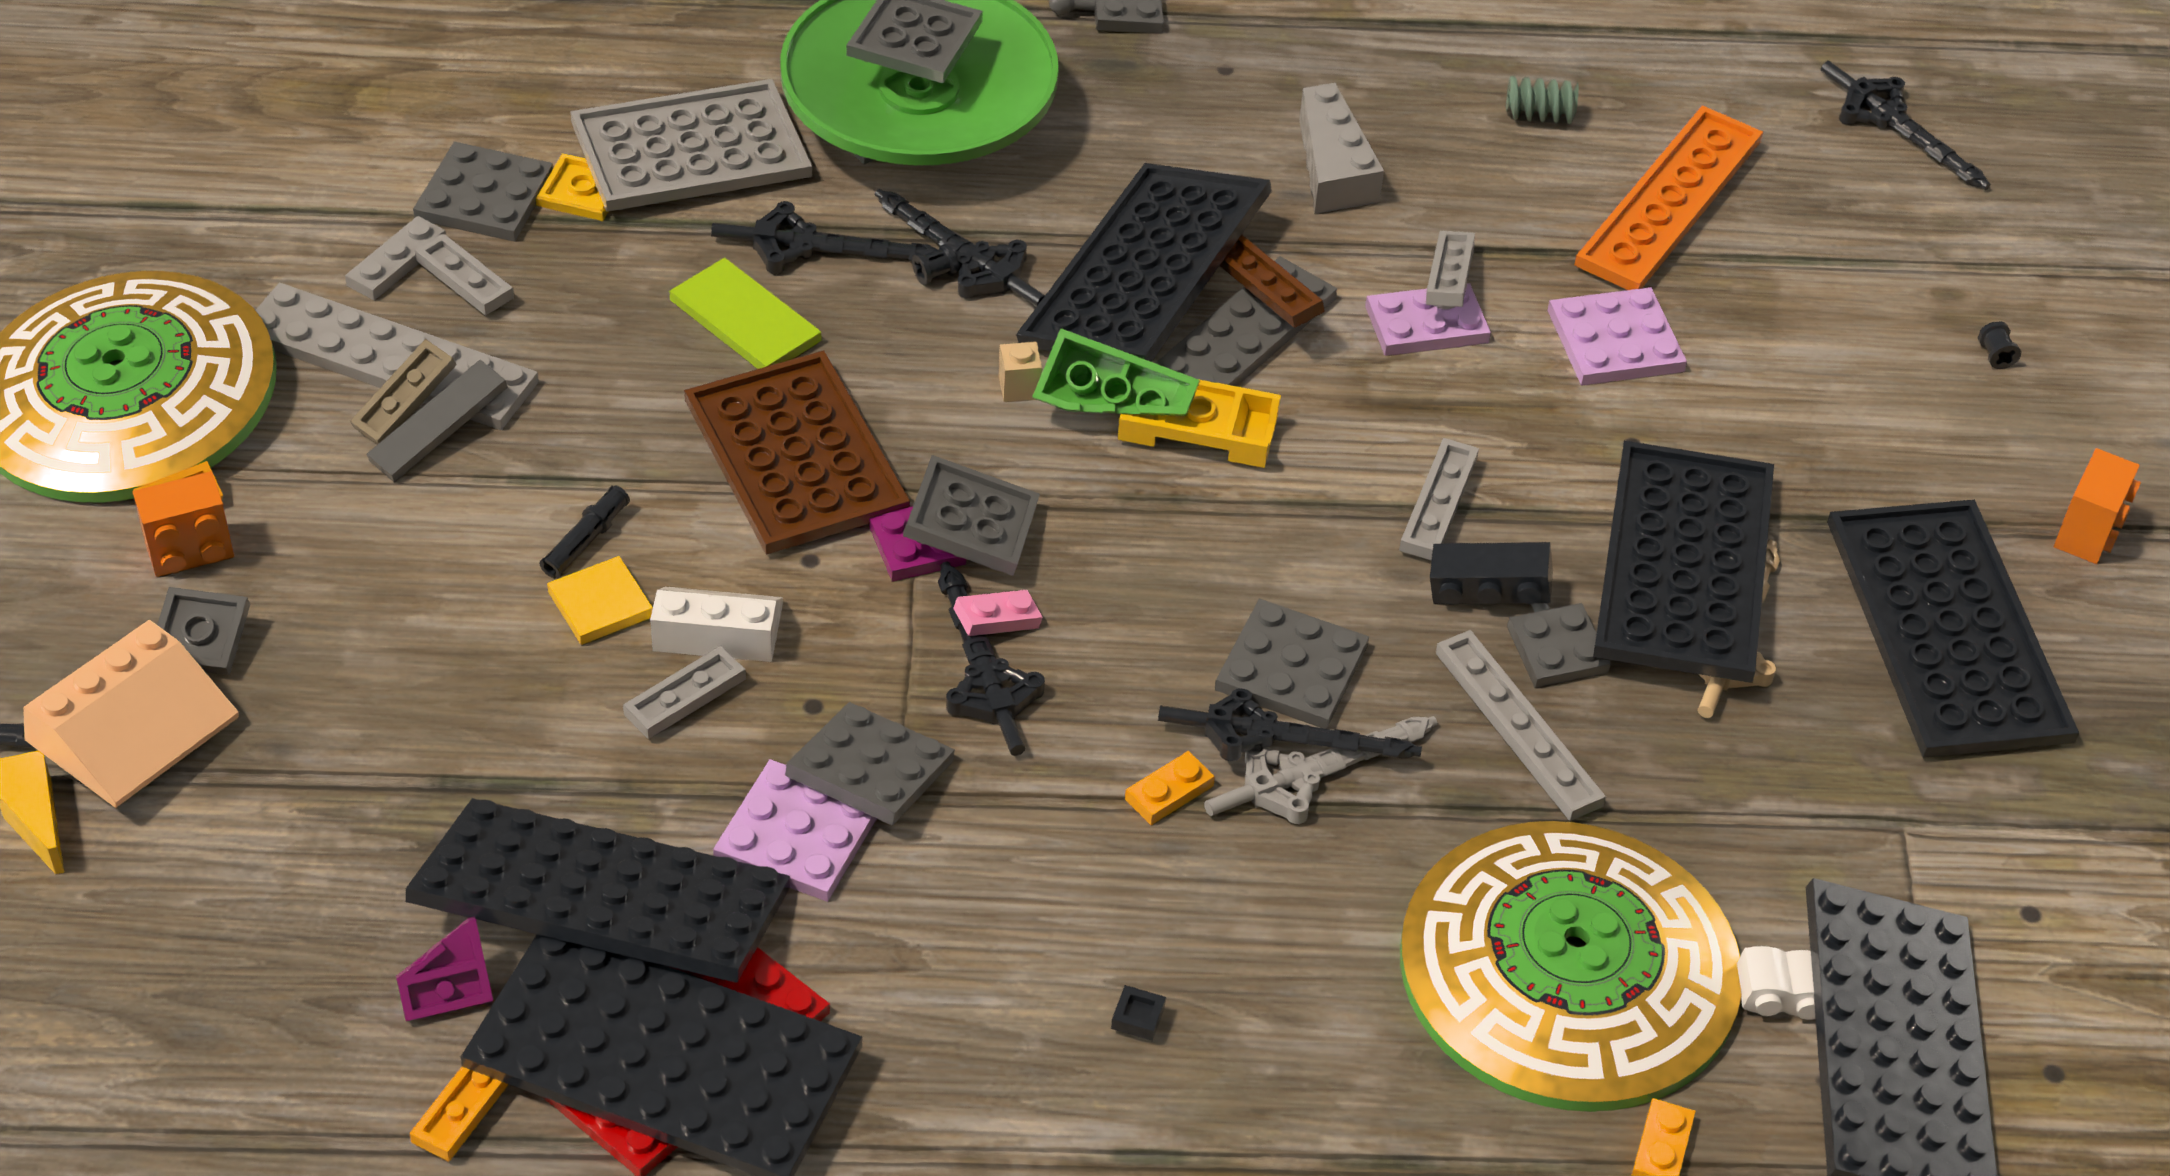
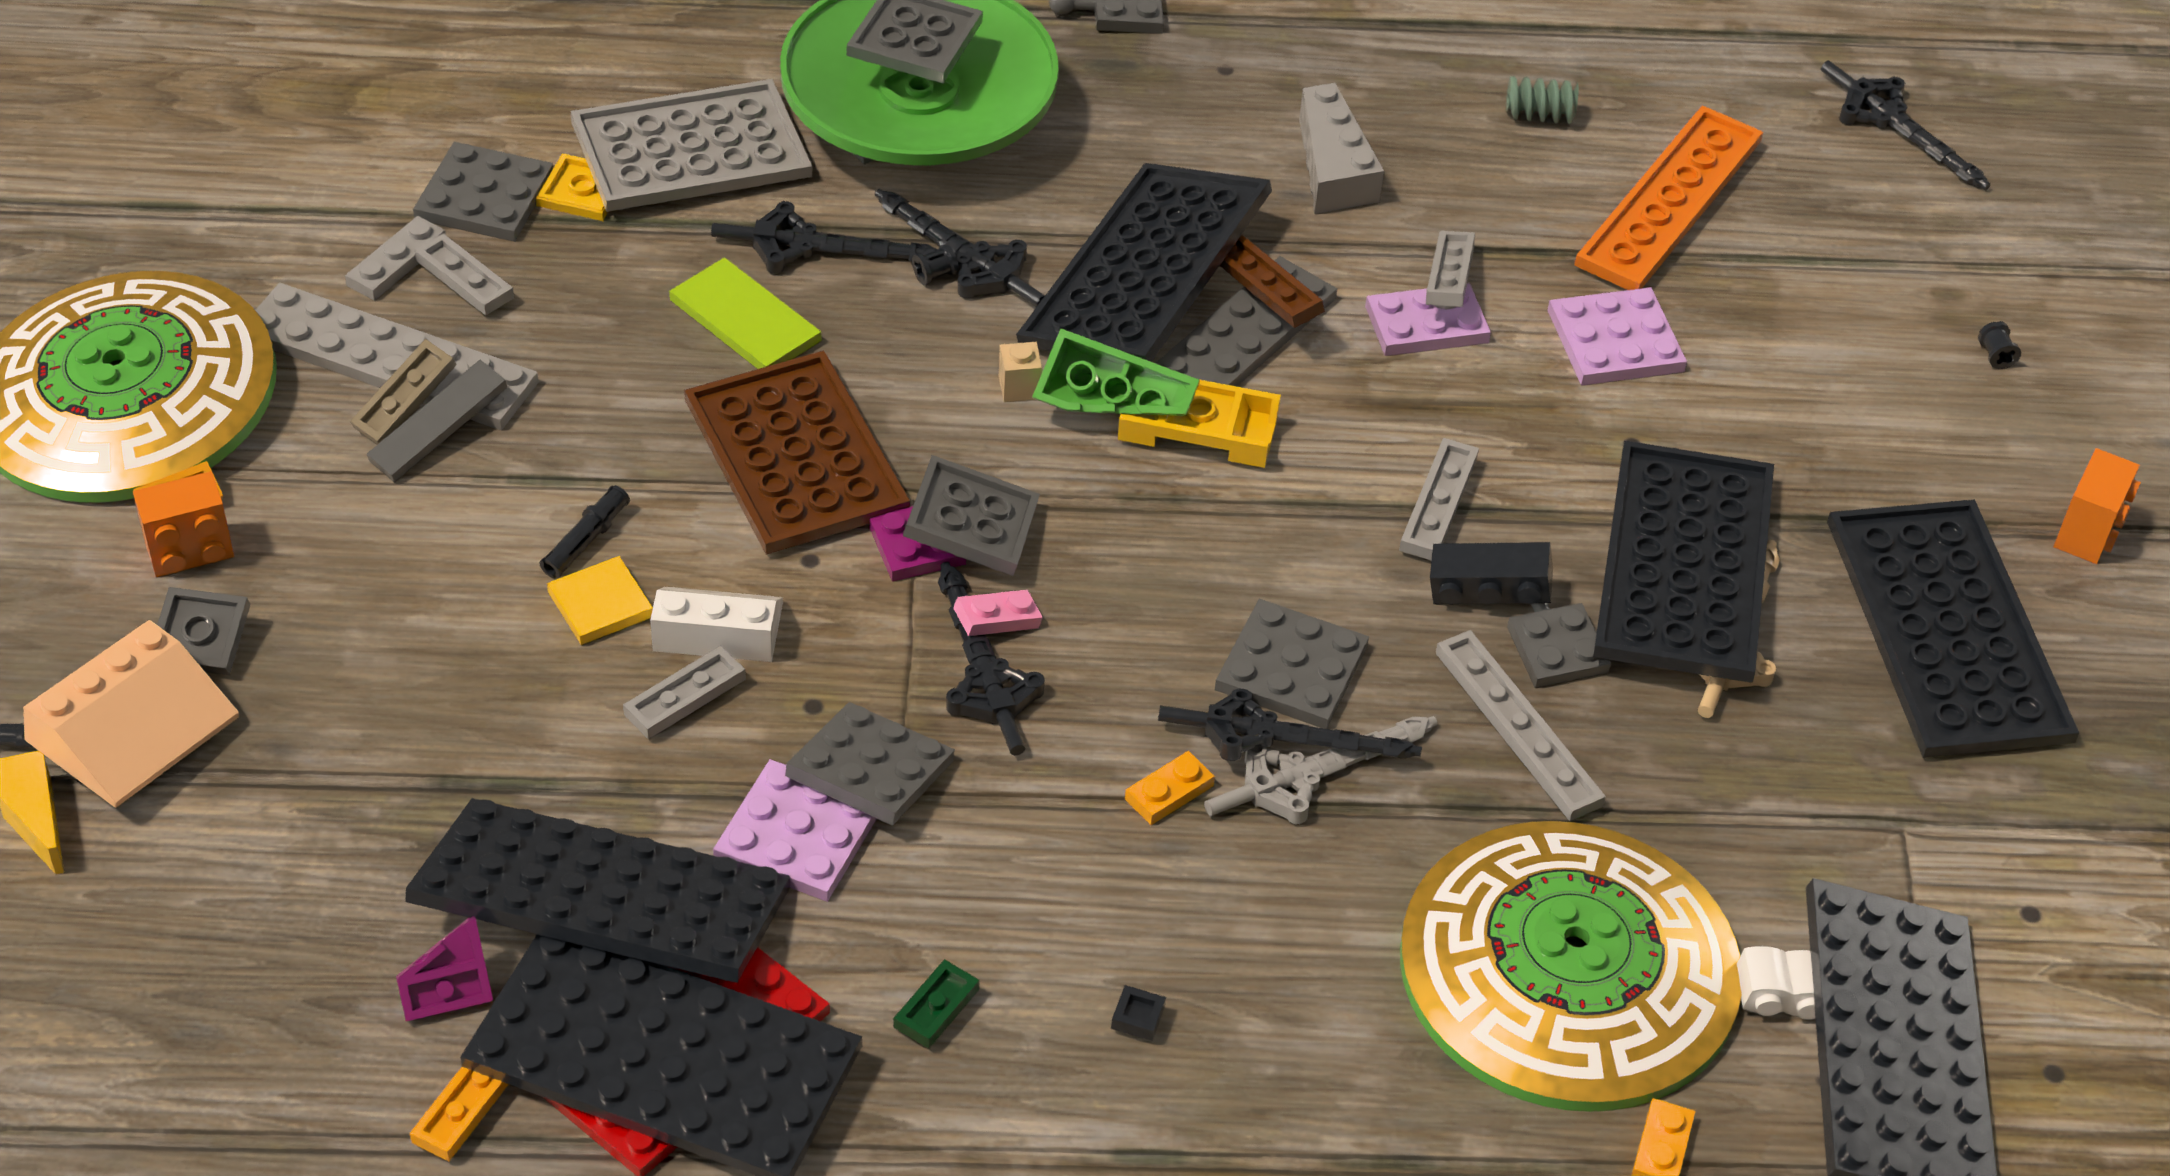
(936, 1003): none -> dark green plate

